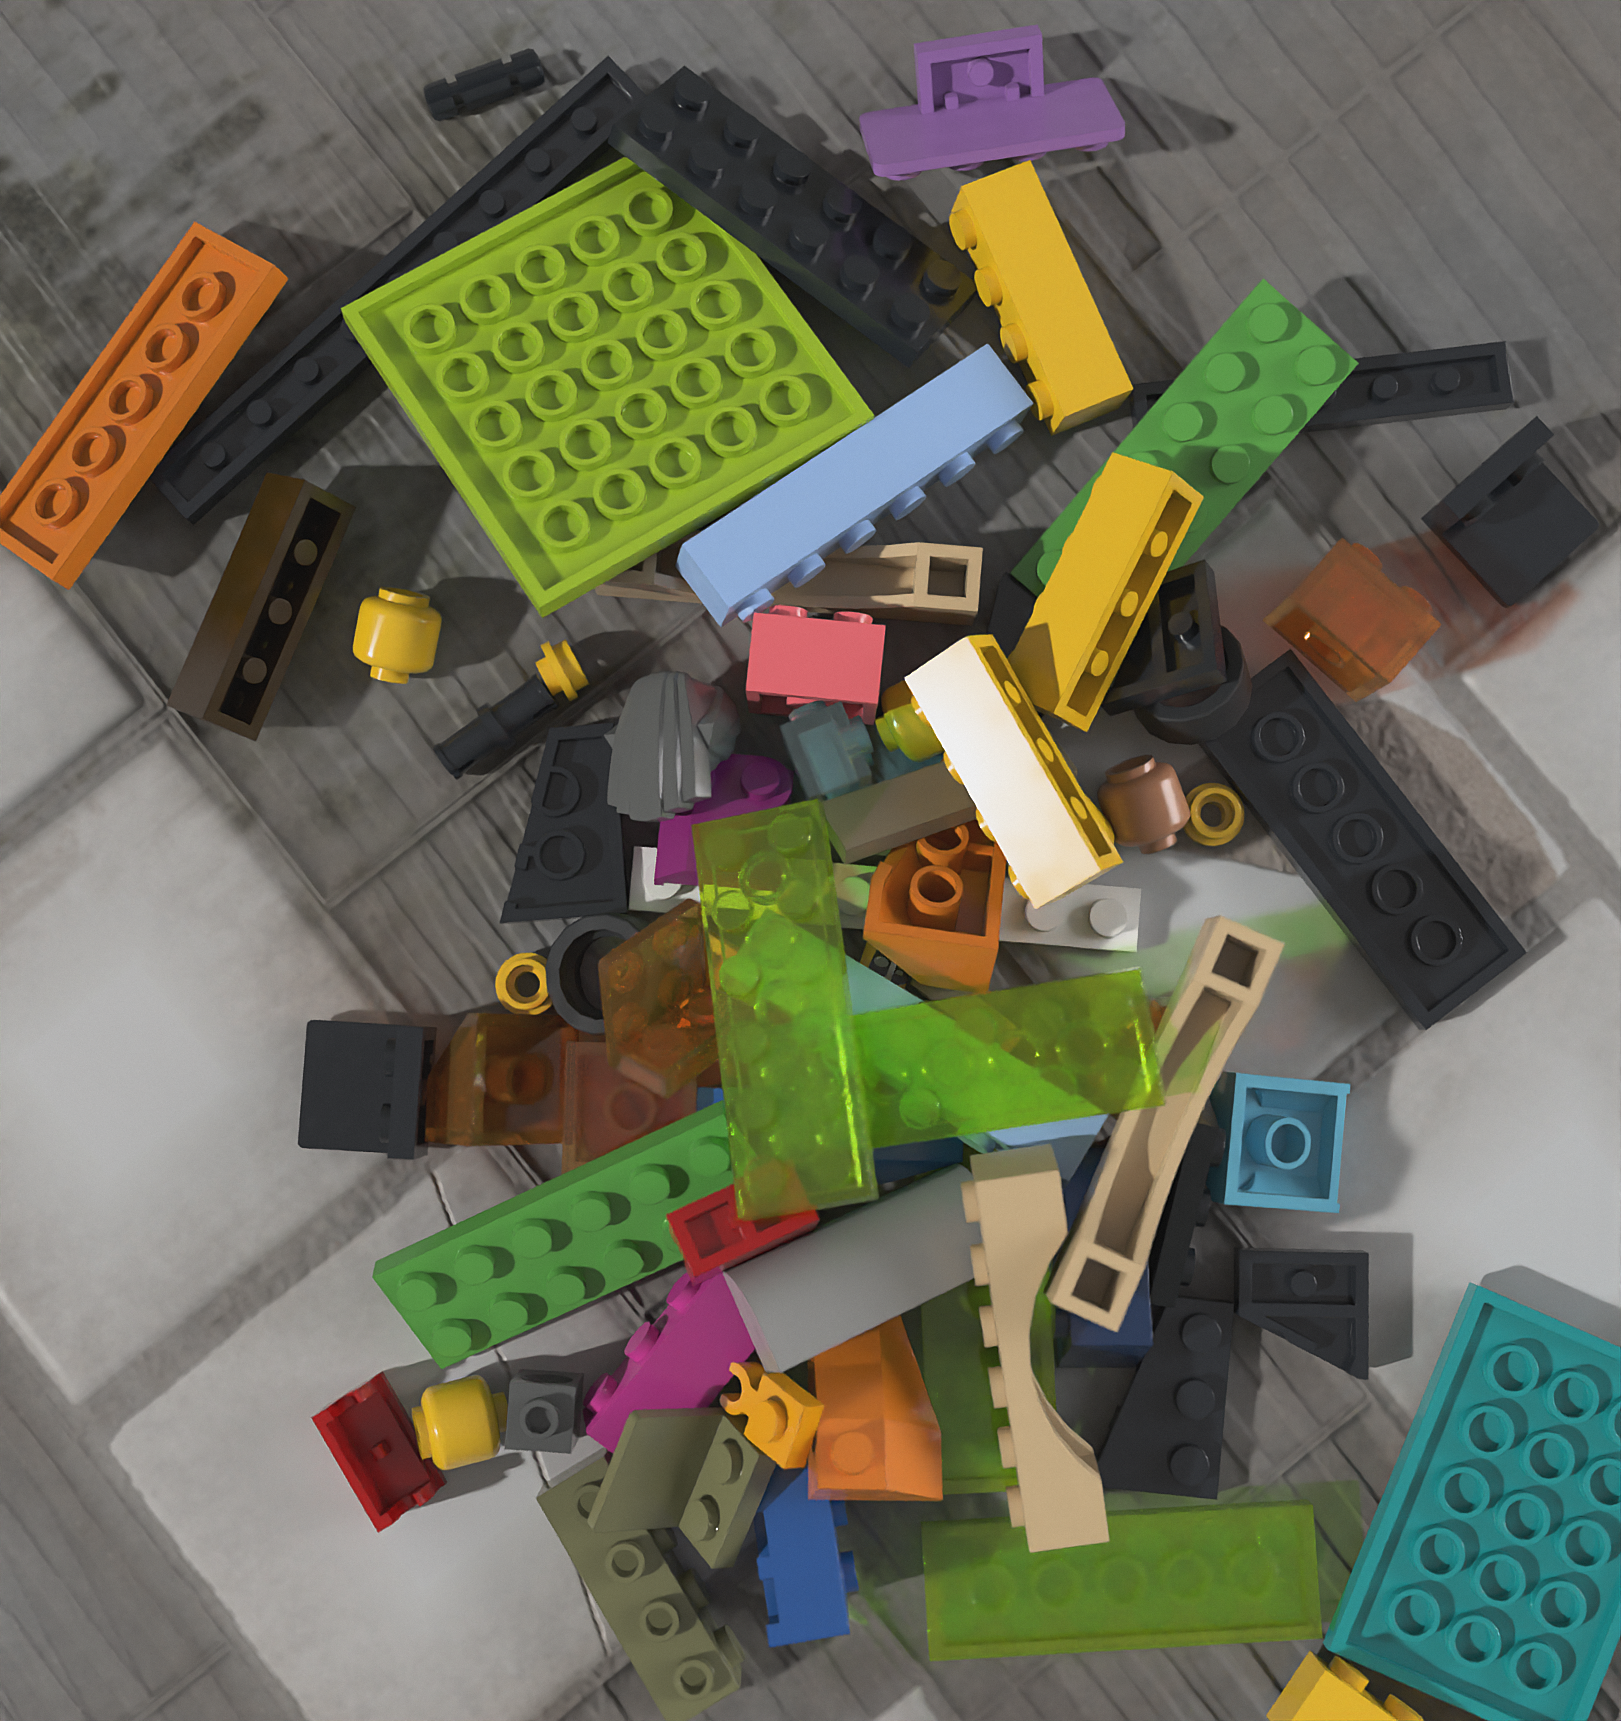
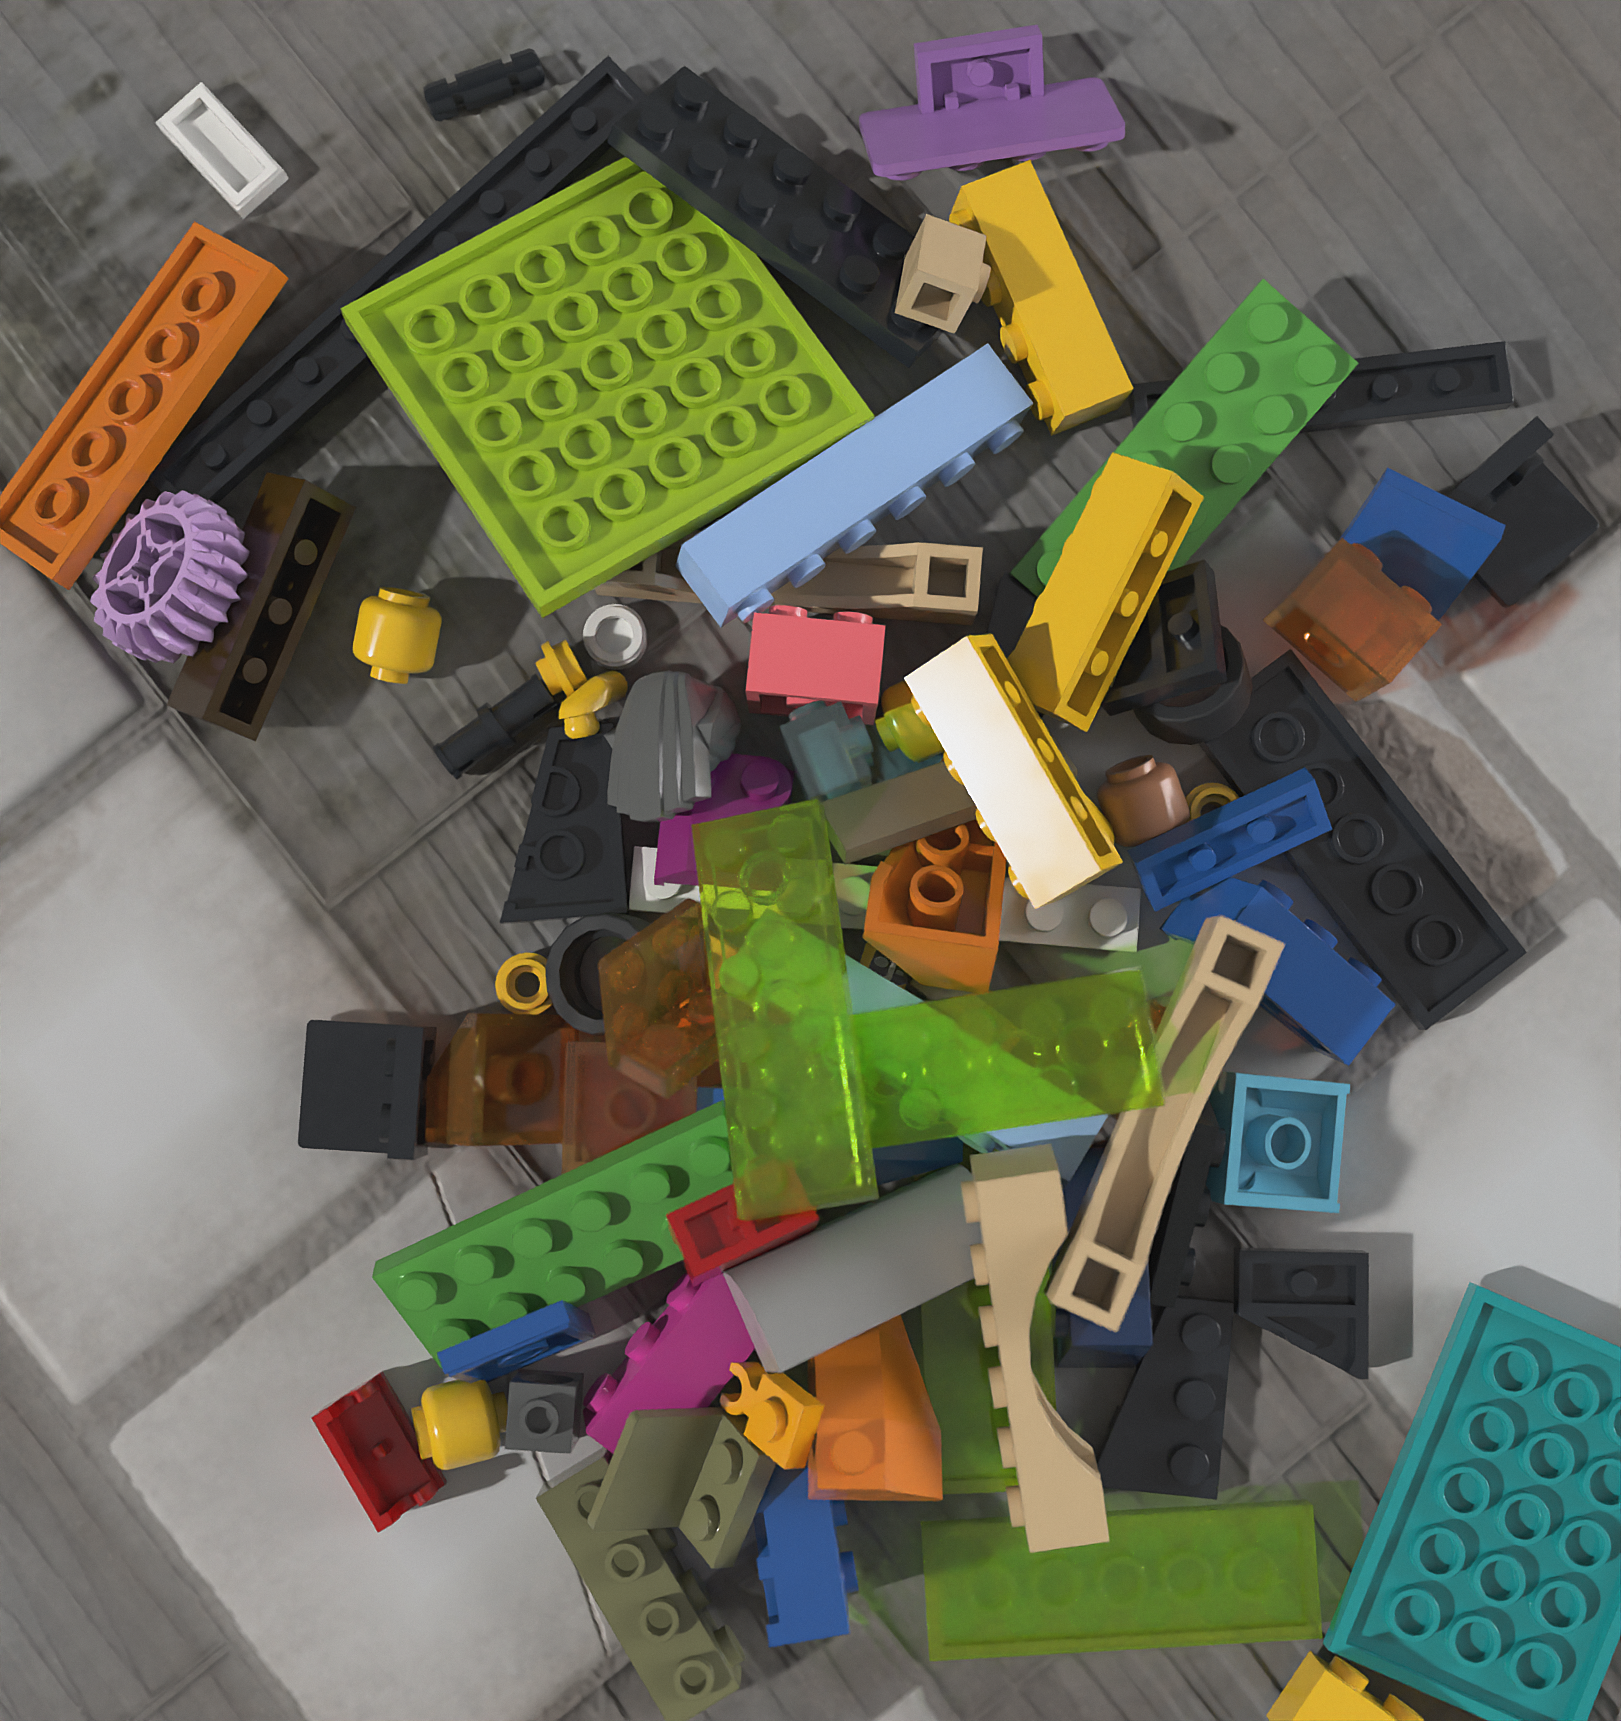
(169, 577): none -> lavender gear
(222, 150): none -> white tile
(518, 1343): none -> blue tile
(580, 707): none -> yellow arm
(615, 636): none -> white tile
(942, 274): none -> tan brick
(1230, 839): none -> blue plate
(1312, 987): none -> blue wedge
(1423, 538): none -> blue tile

